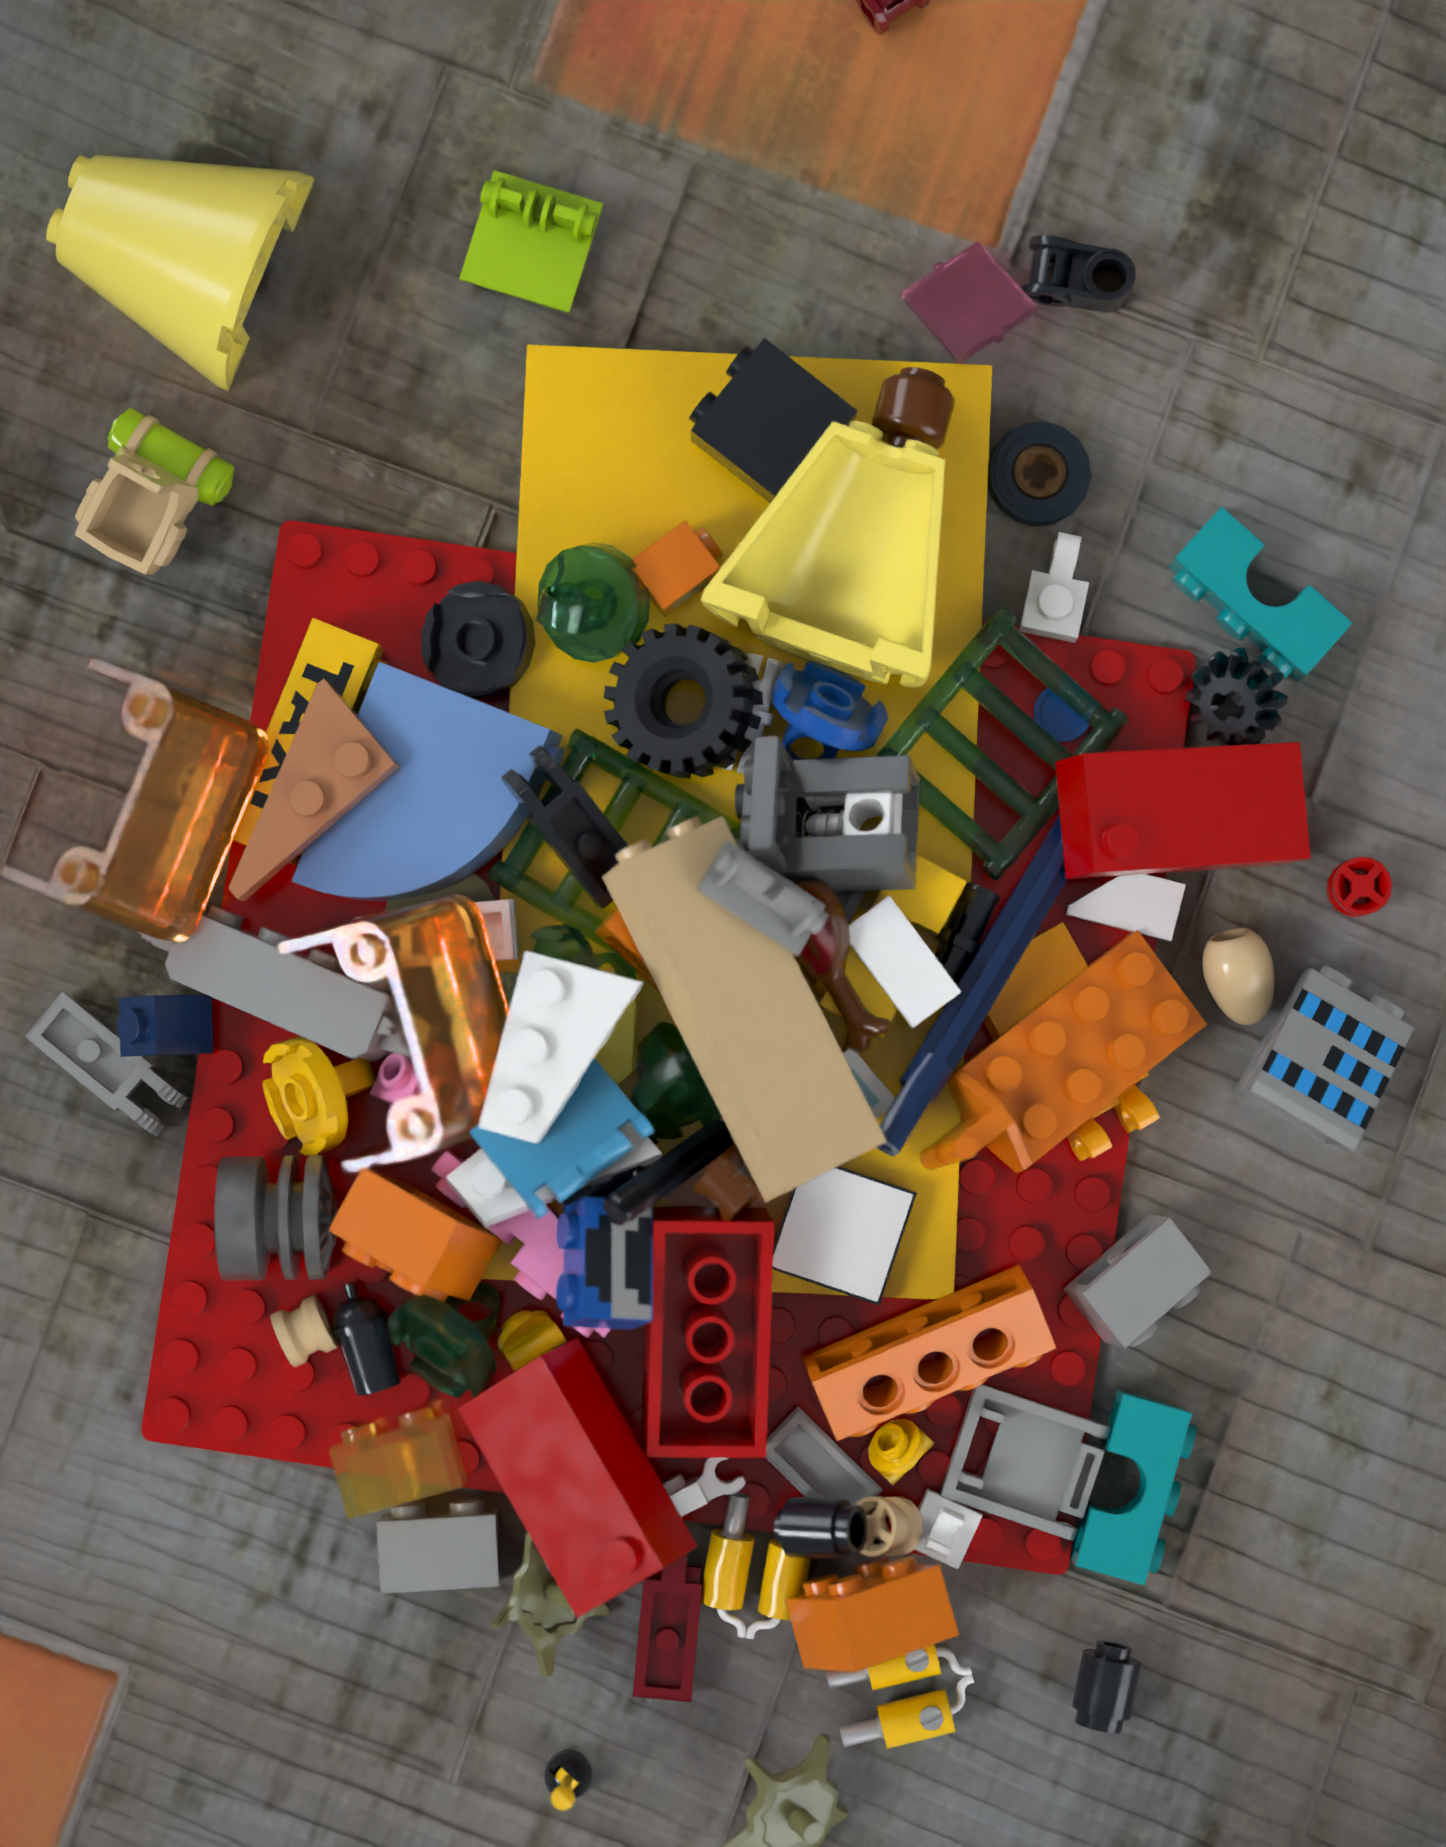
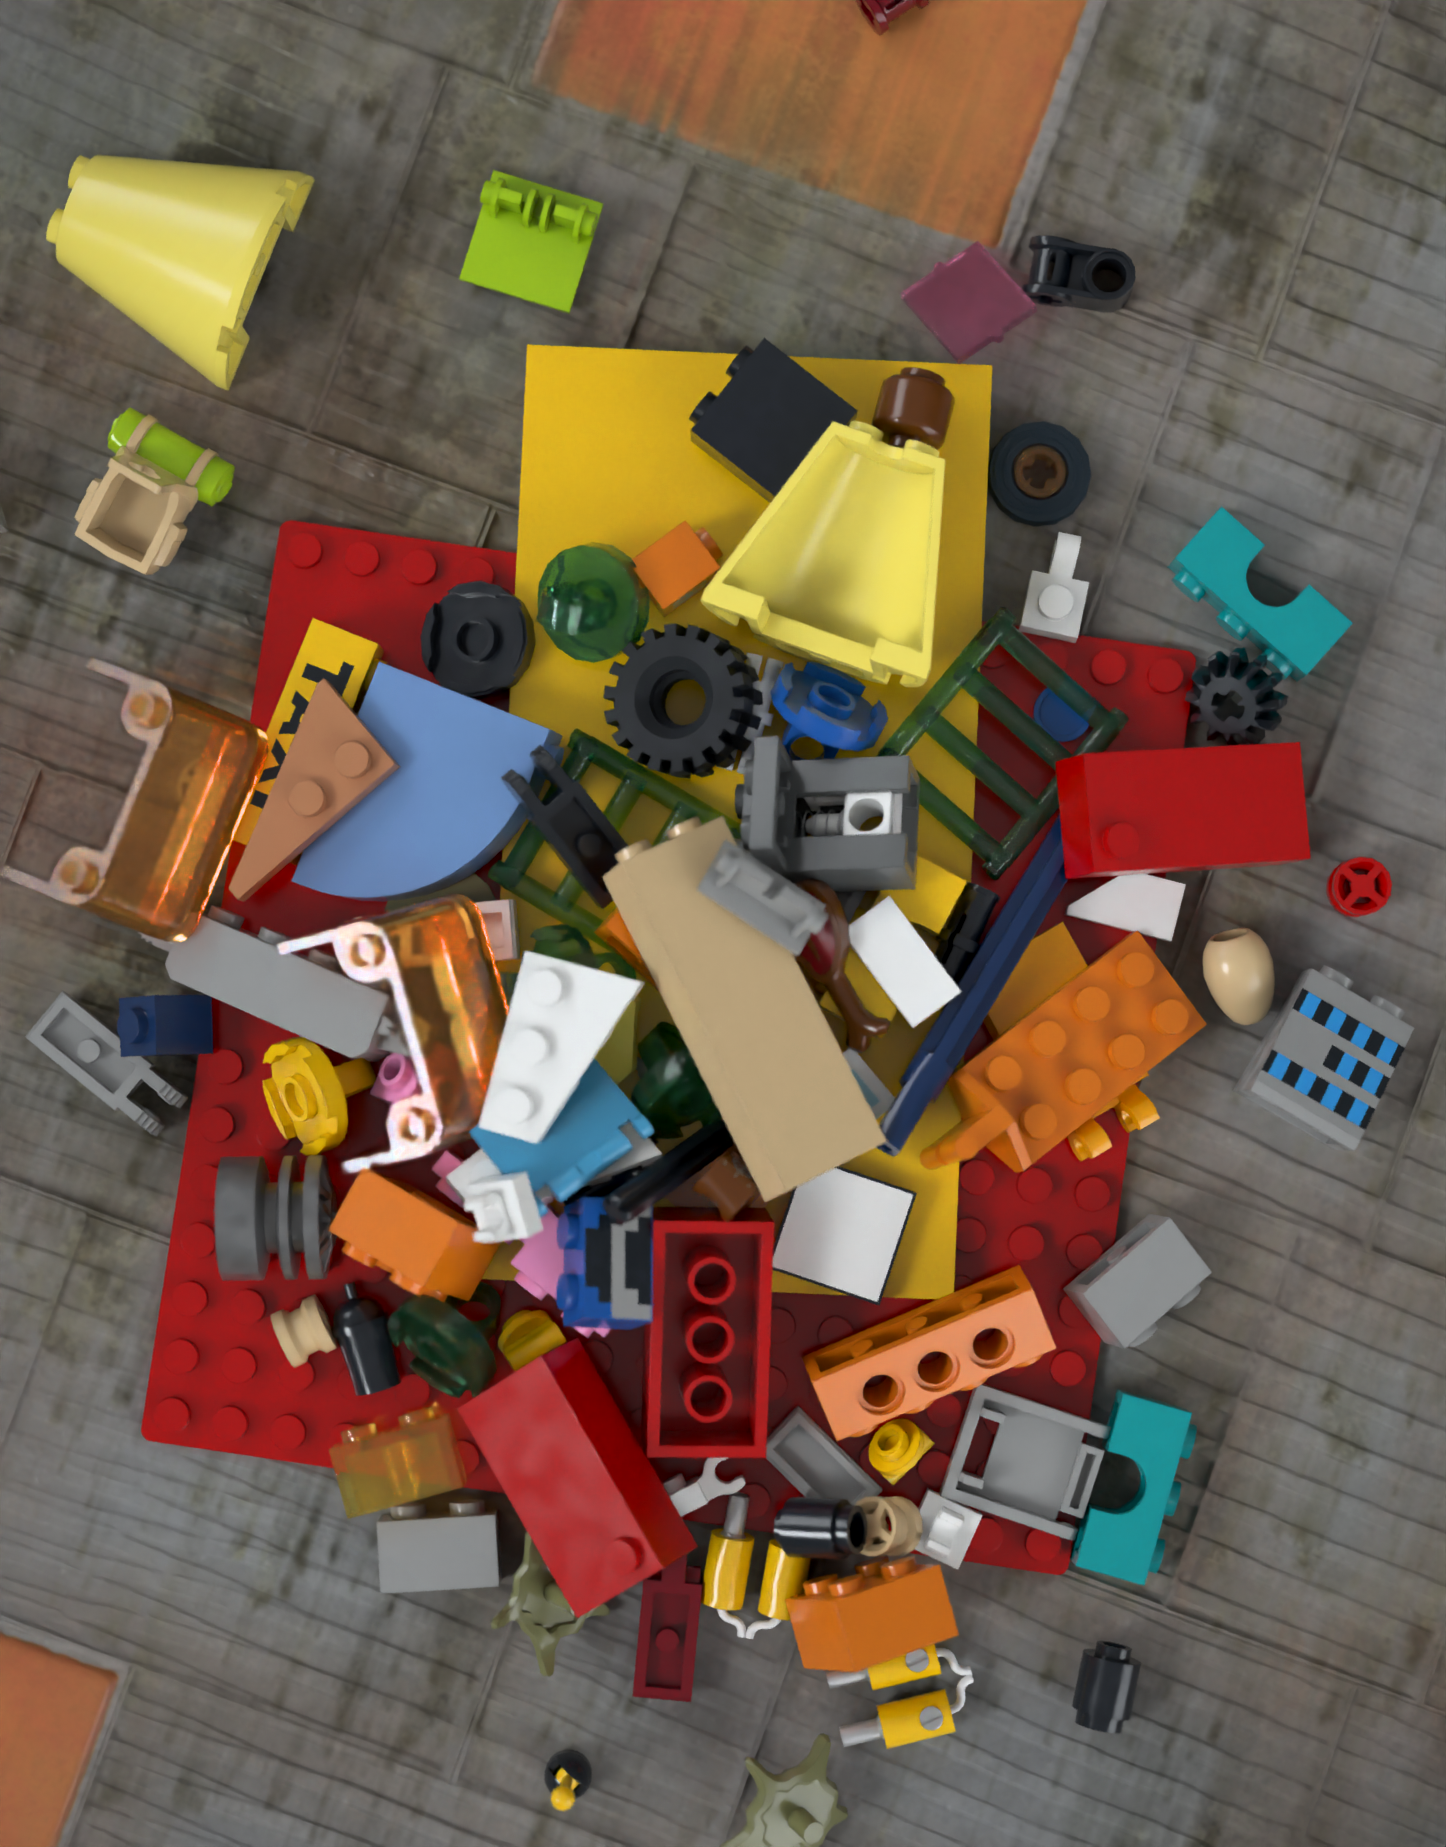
(503, 1208): none -> white tile

